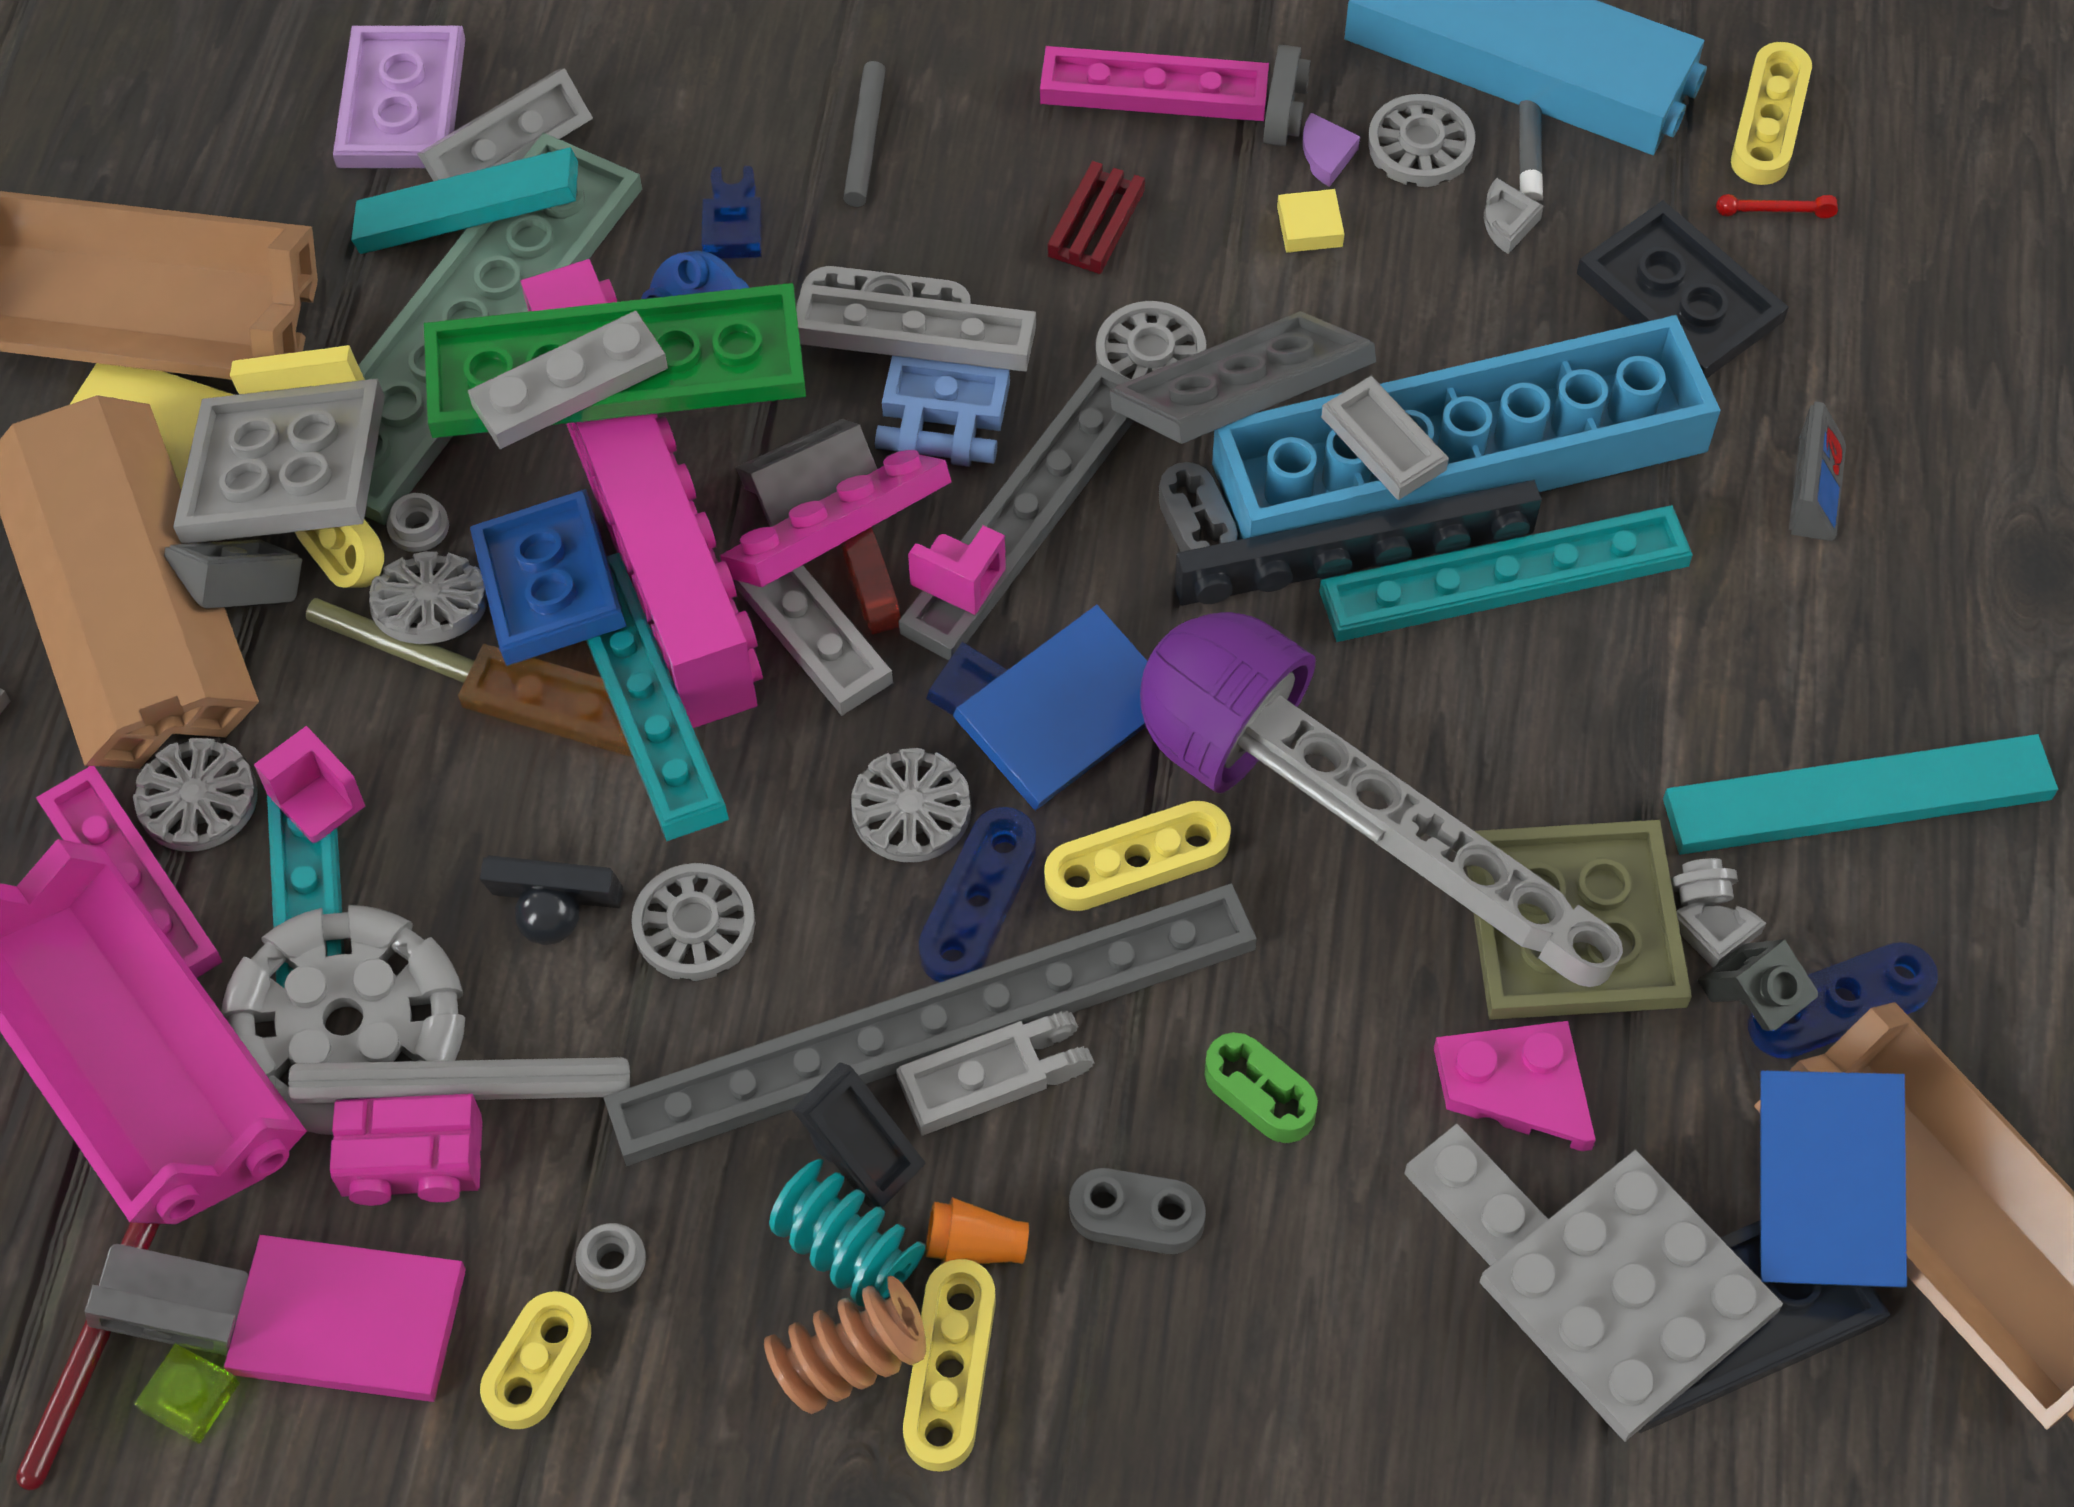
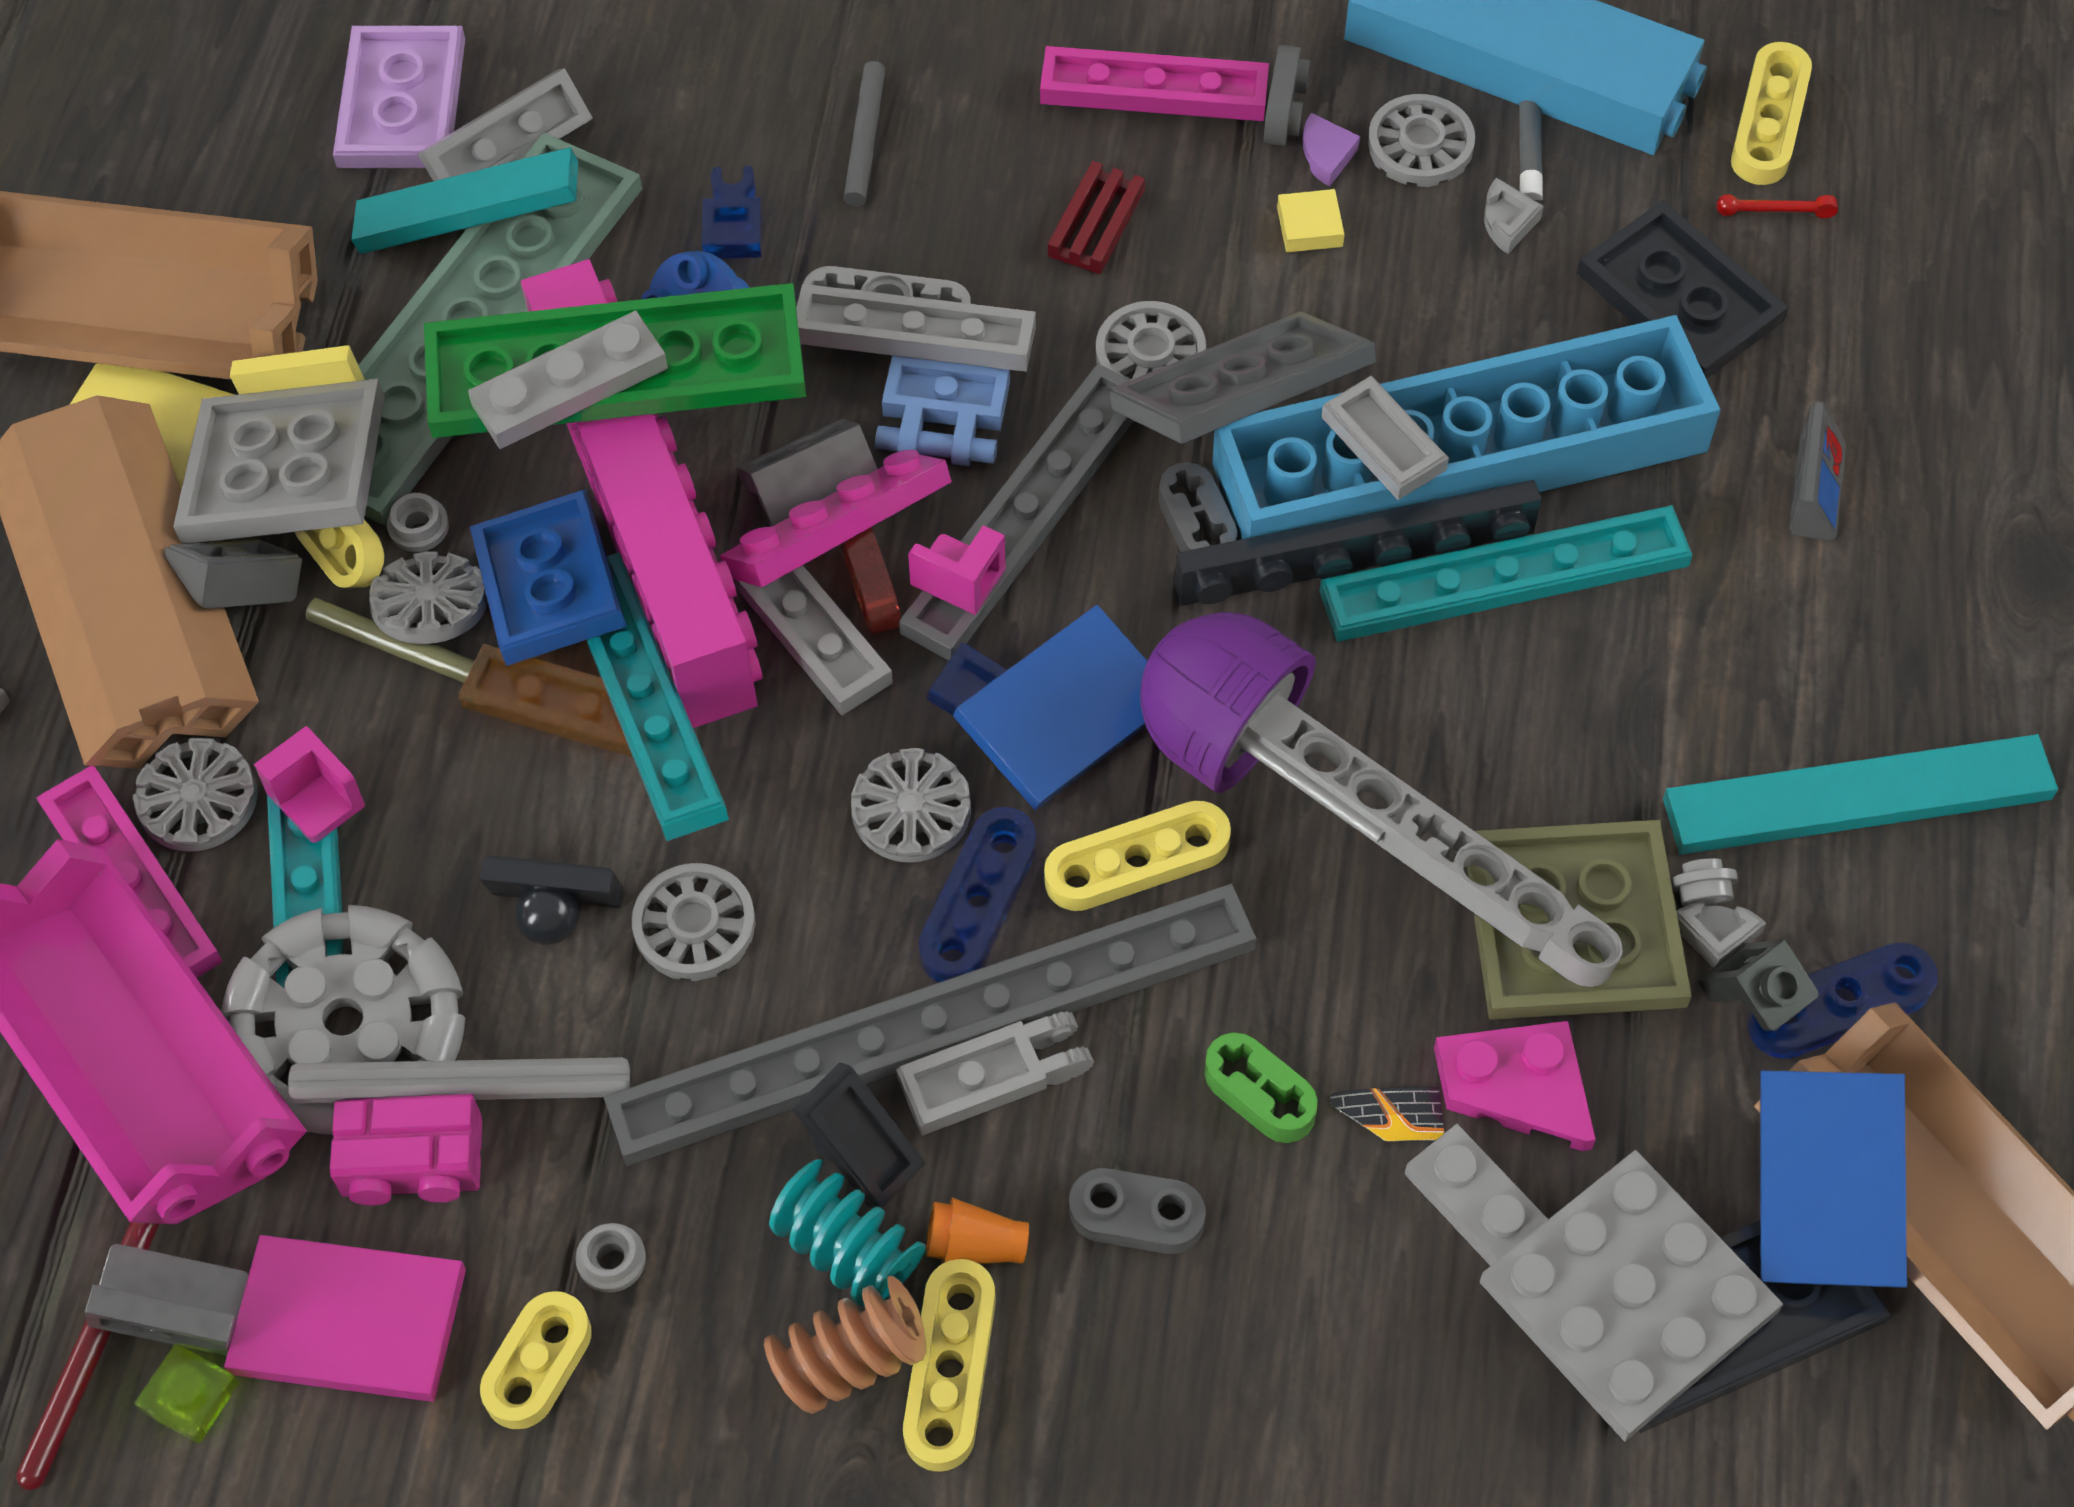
(1394, 1111): none -> sticker

